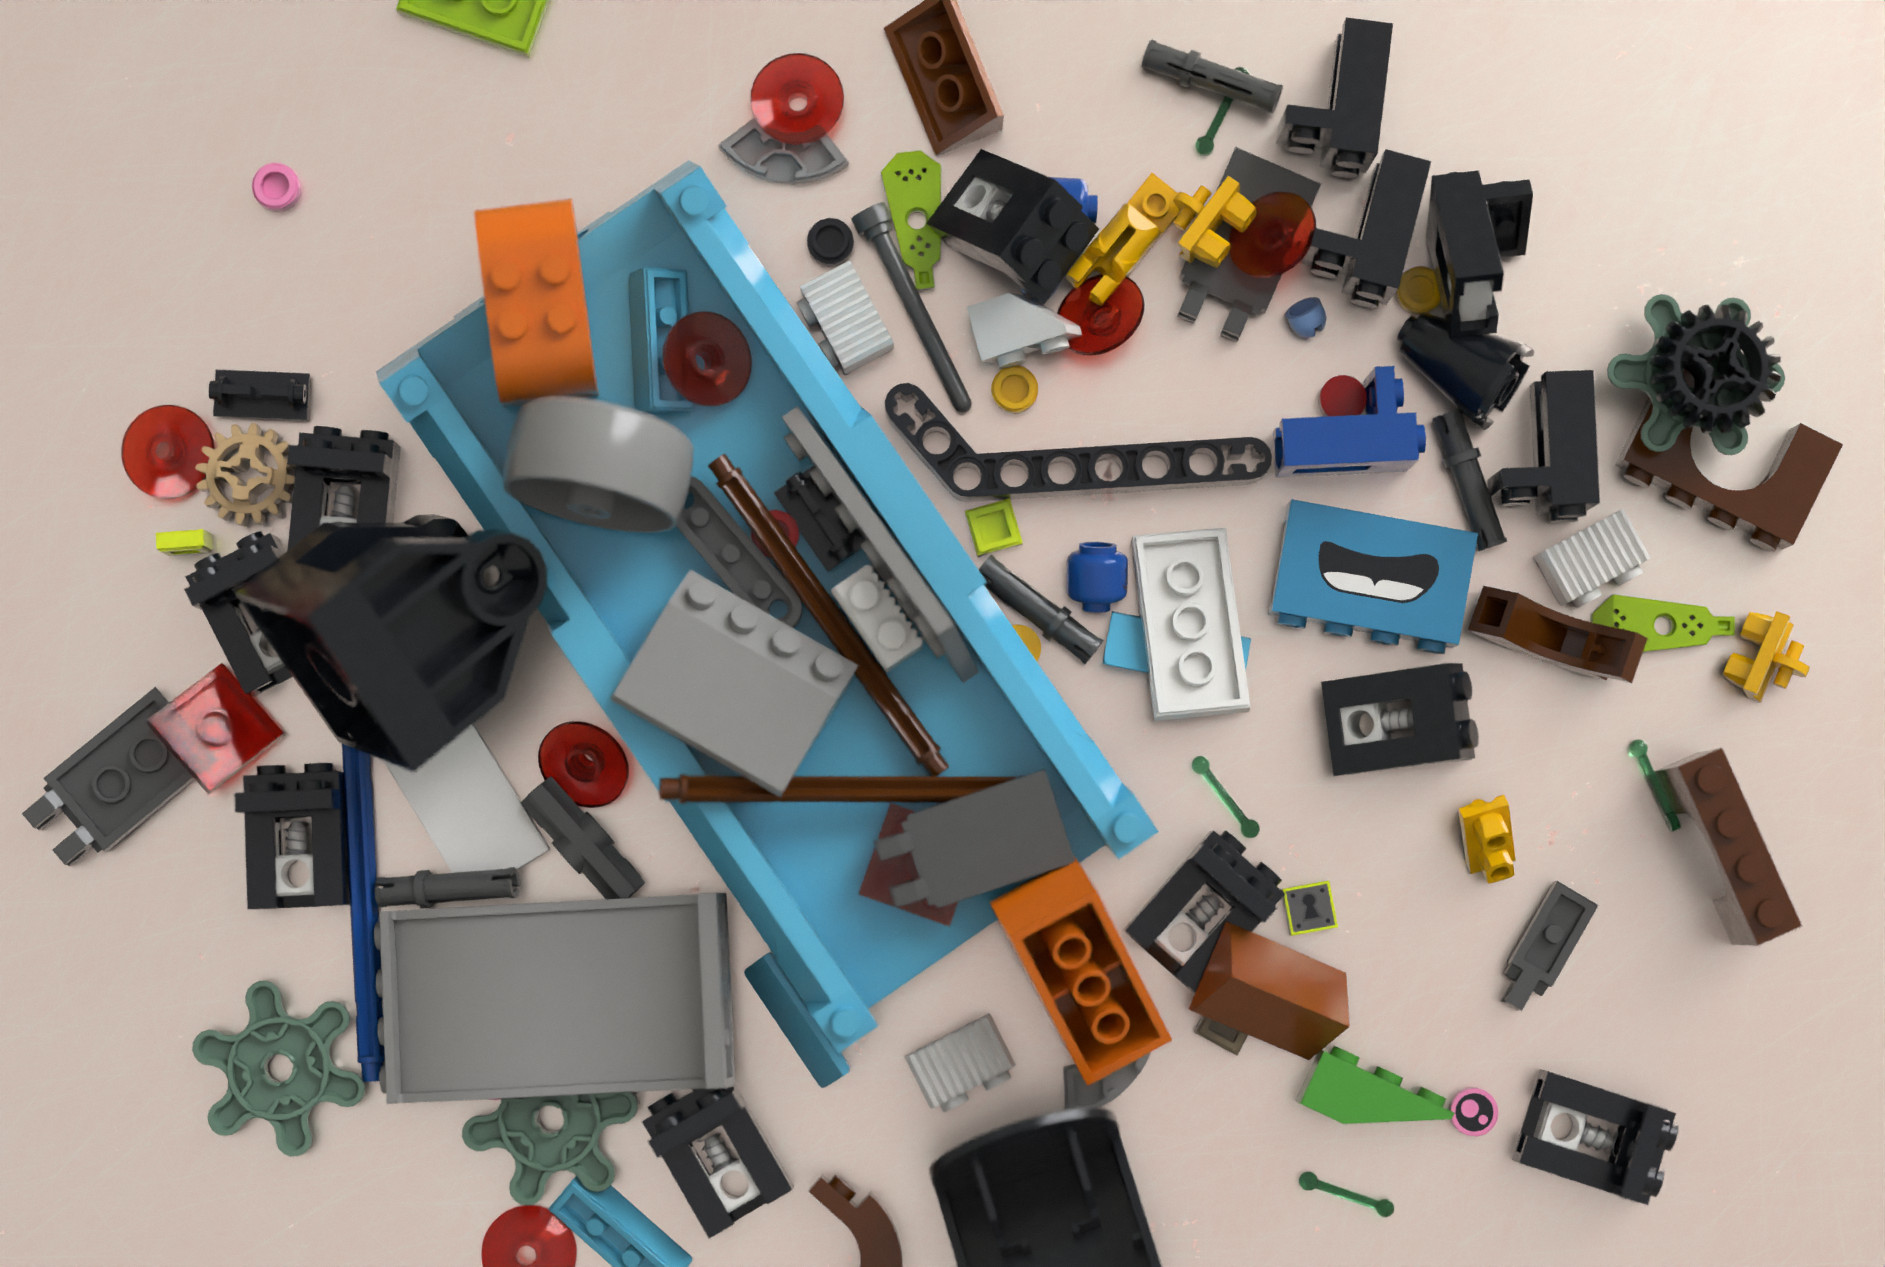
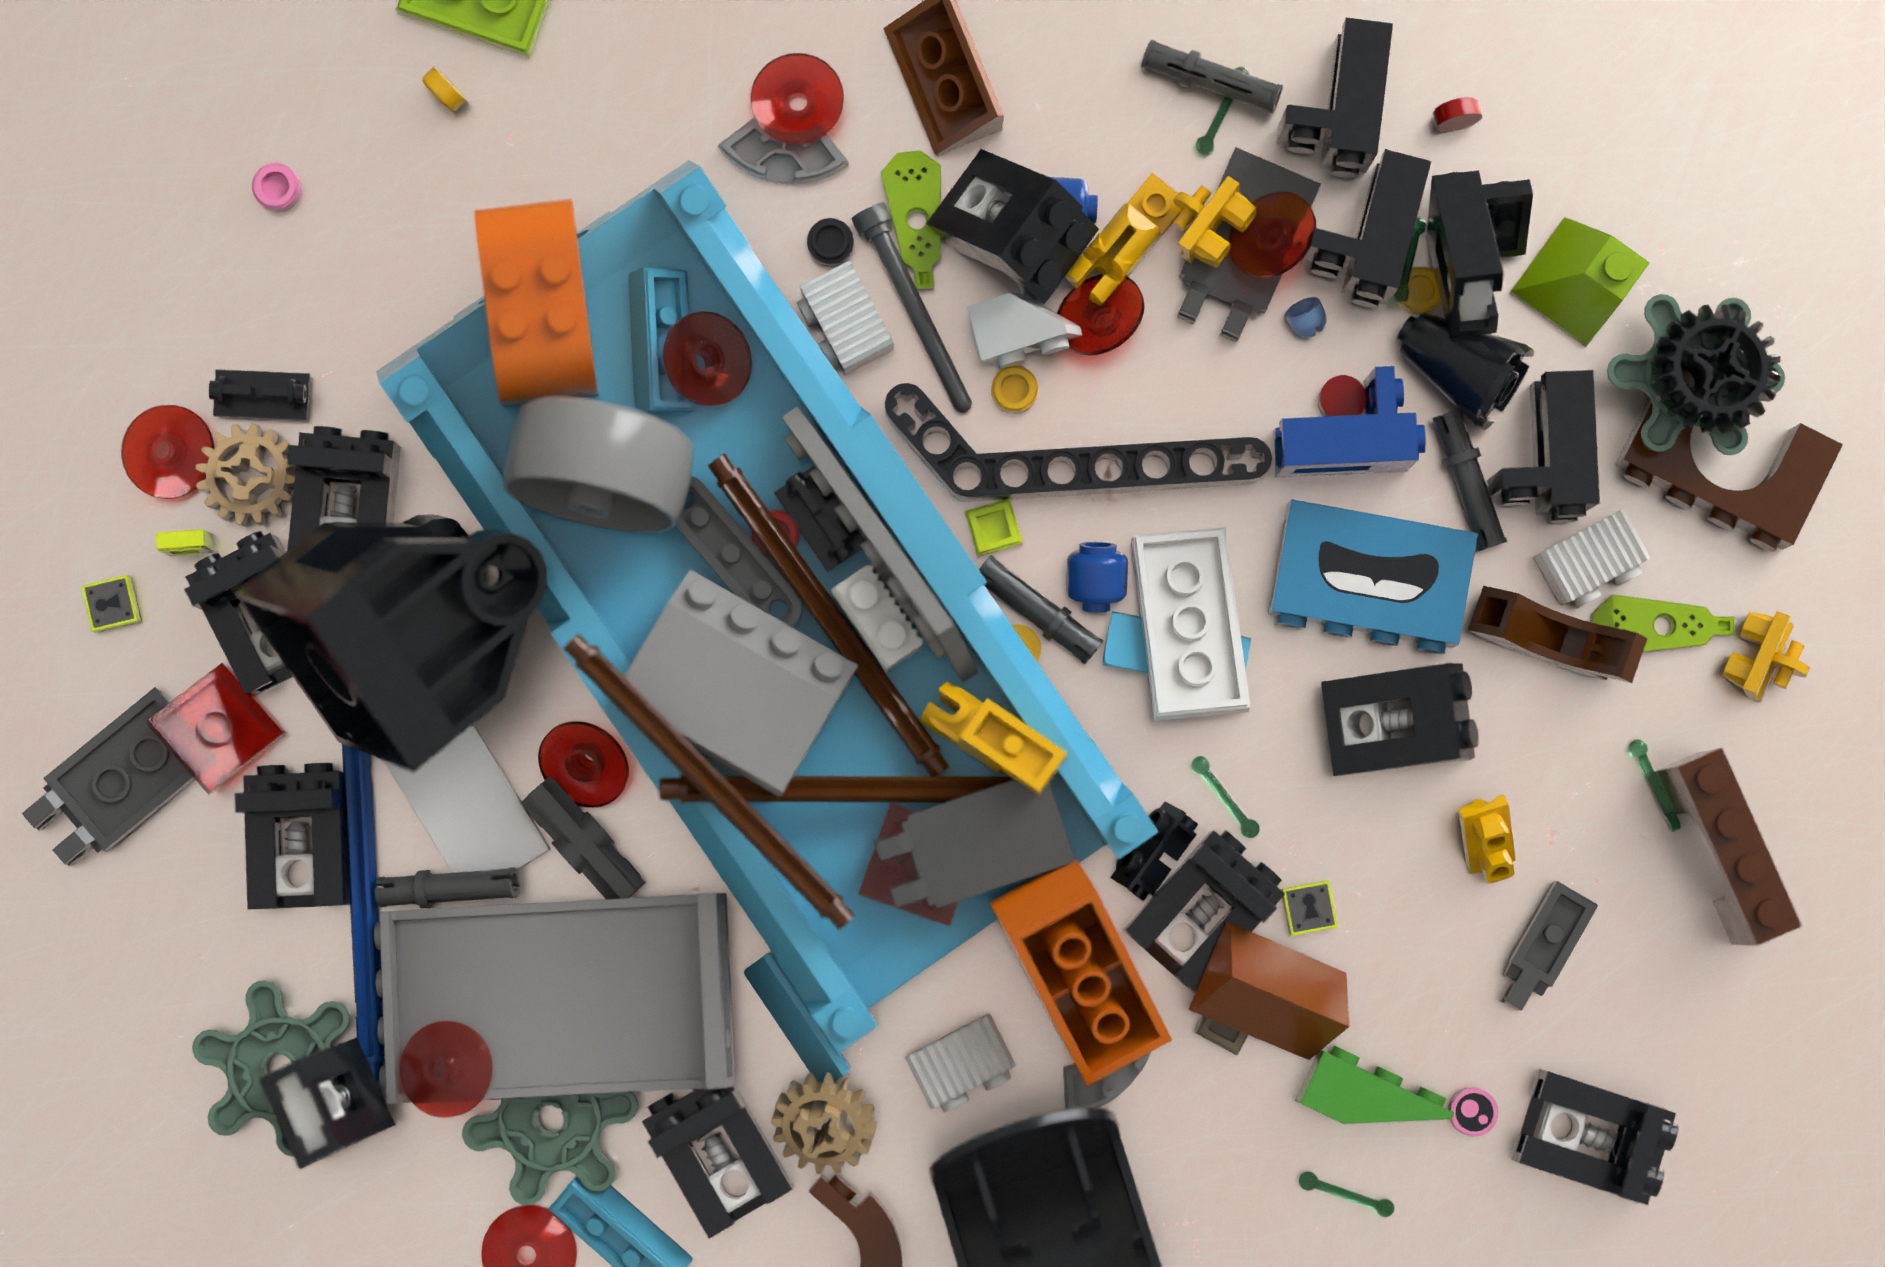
(111, 603): none -> tile
(327, 1102): none -> black brick
(443, 89): none -> yellow tile
(466, 1065): none -> clear red dish
(708, 781): none -> reddish brown piece
(807, 1106): none -> tan gear
(994, 737): none -> yellow plate
(1141, 867): none -> black hinge
(1403, 292): none -> clear green hinge
(1457, 114): none -> tile
(1579, 279): none -> lime slope

